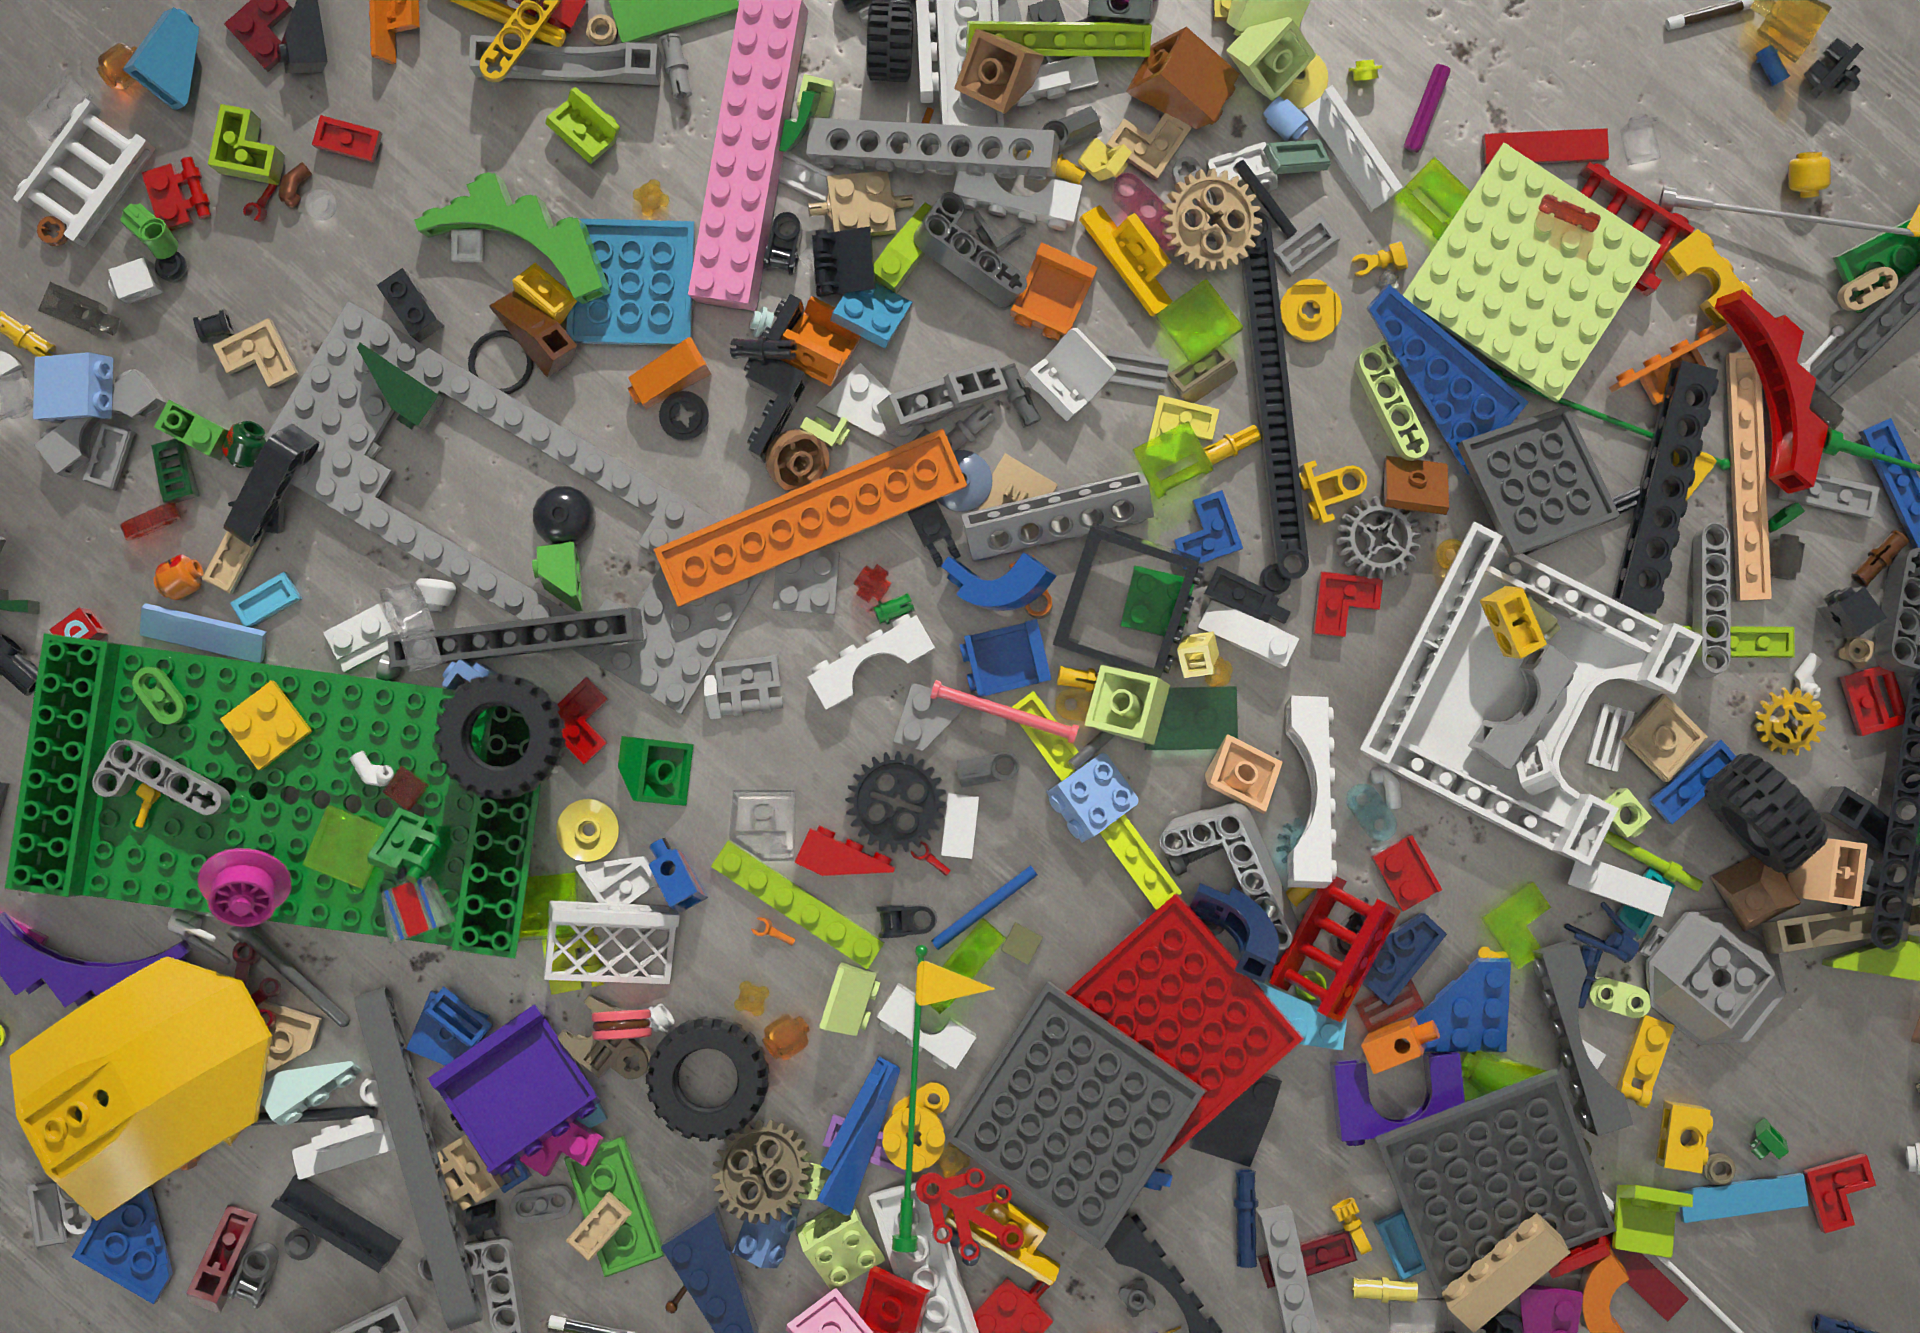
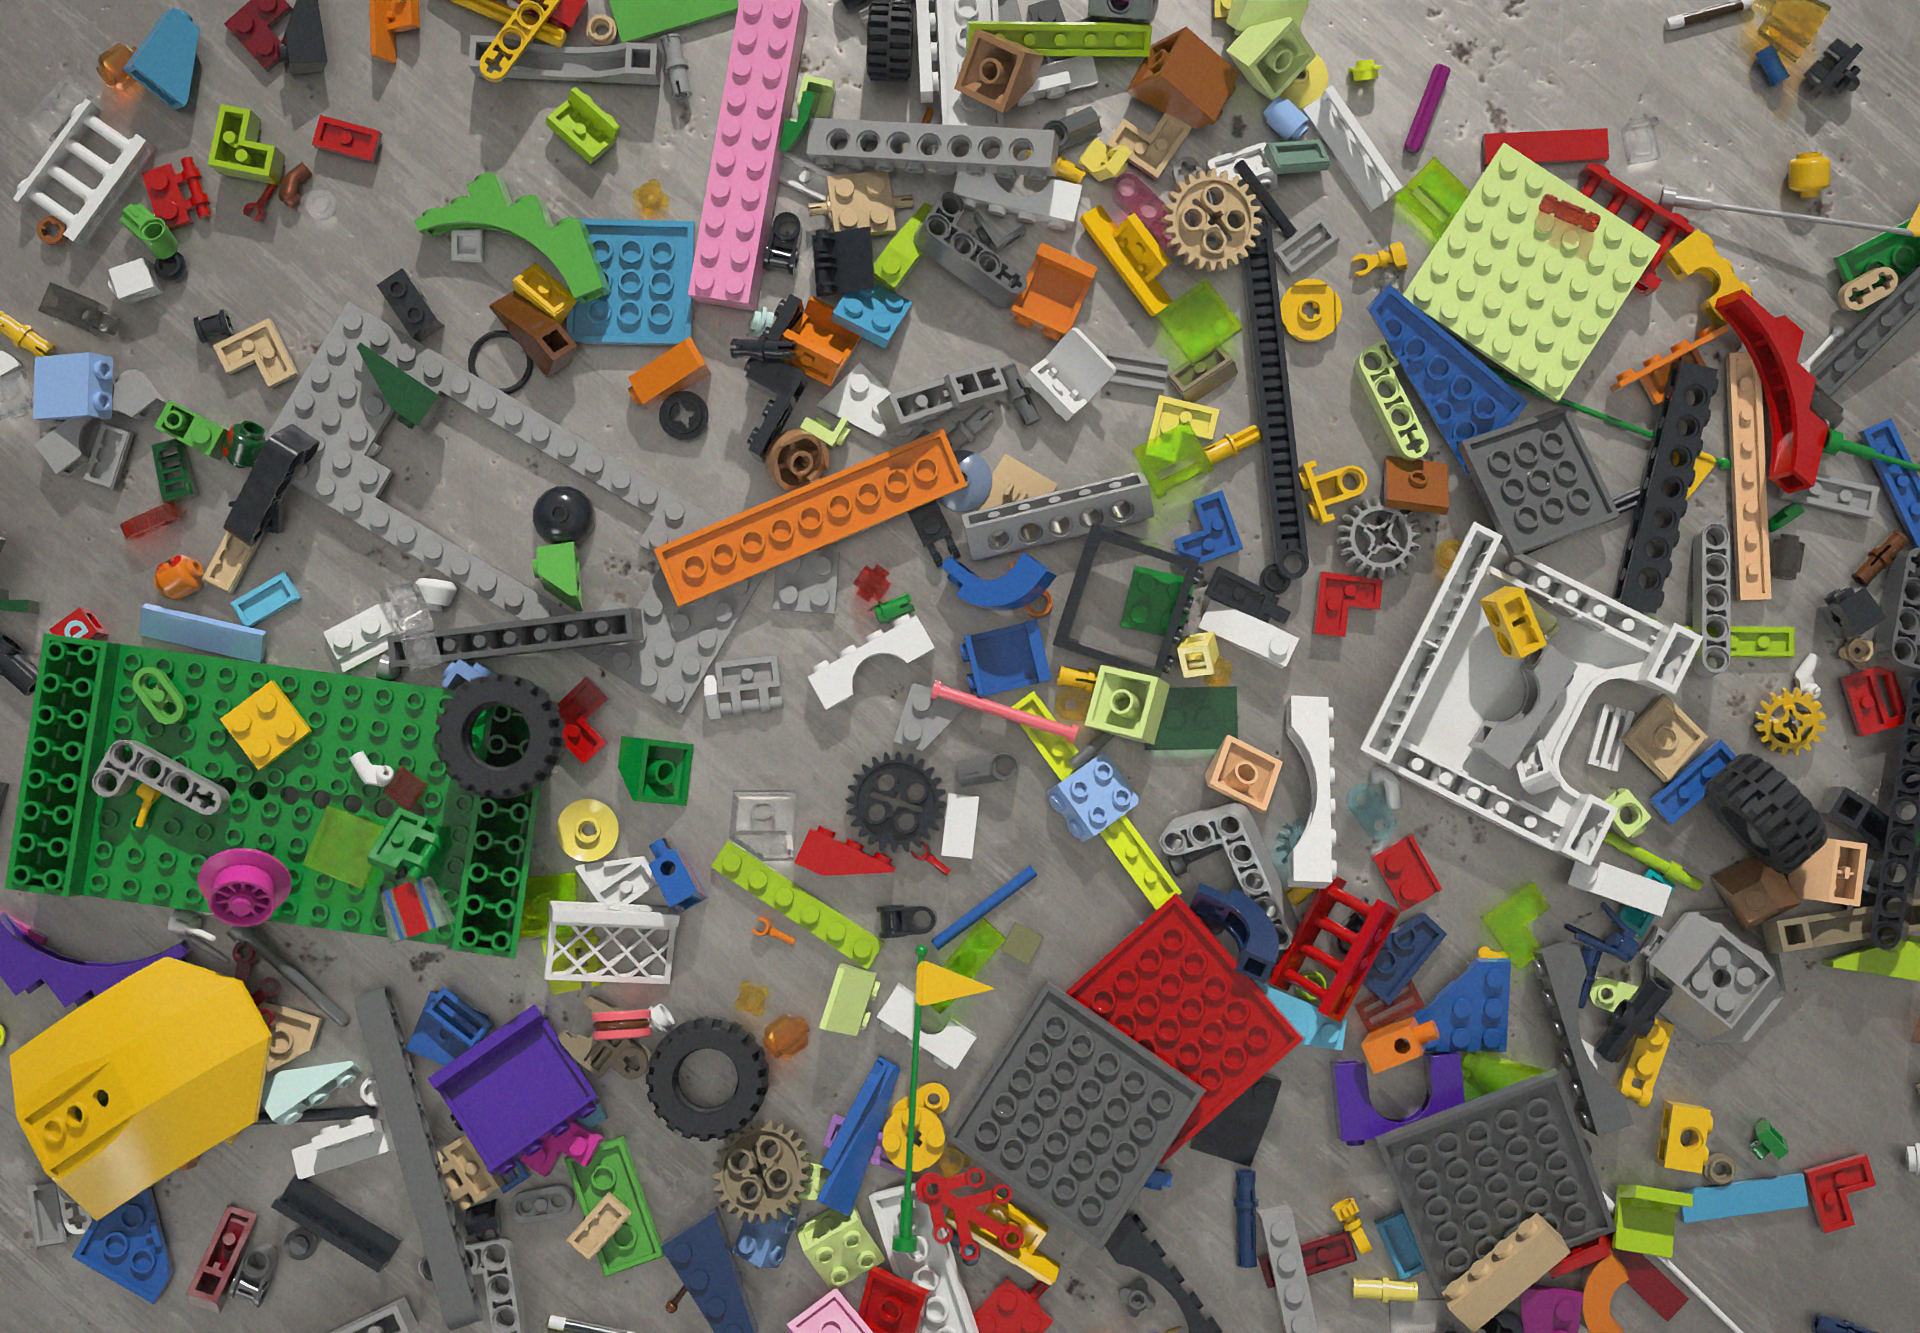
(1633, 1018): none -> black piece

